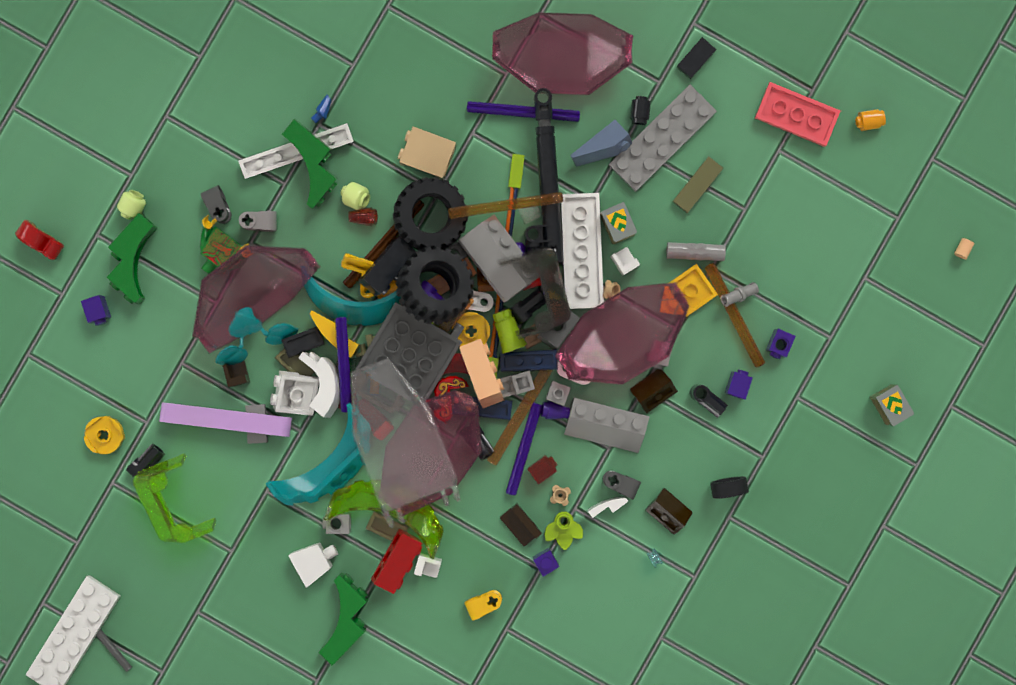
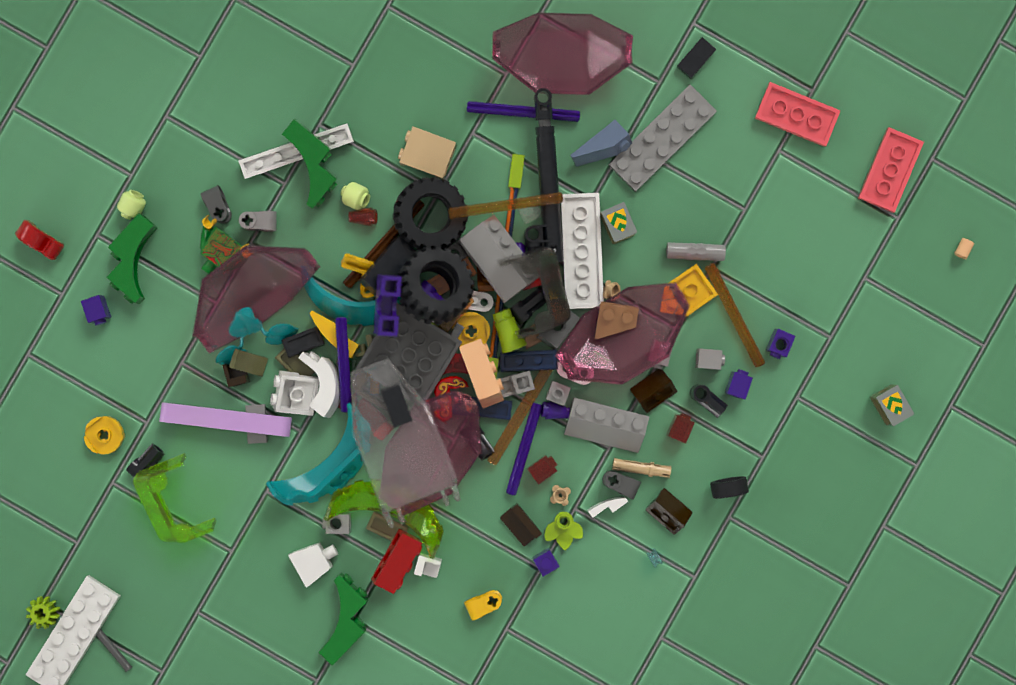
(48, 608): none -> lime gear
(248, 362): none -> olive tile
(322, 109): blue bar -> none
(387, 292): none -> dark purple arch
(396, 405): none -> black tile
(615, 319): none -> medium nougat wing
(625, 261): white panel -> none
(640, 110): black brick -> none
(642, 468): none -> tan pin
(680, 427): none -> clear red brick
(697, 184): olive tile -> none
(709, 359): none -> light grey brick
(739, 294): light grey pin -> none
(870, 119): light orange brick -> none
(890, 170): none -> coral plate

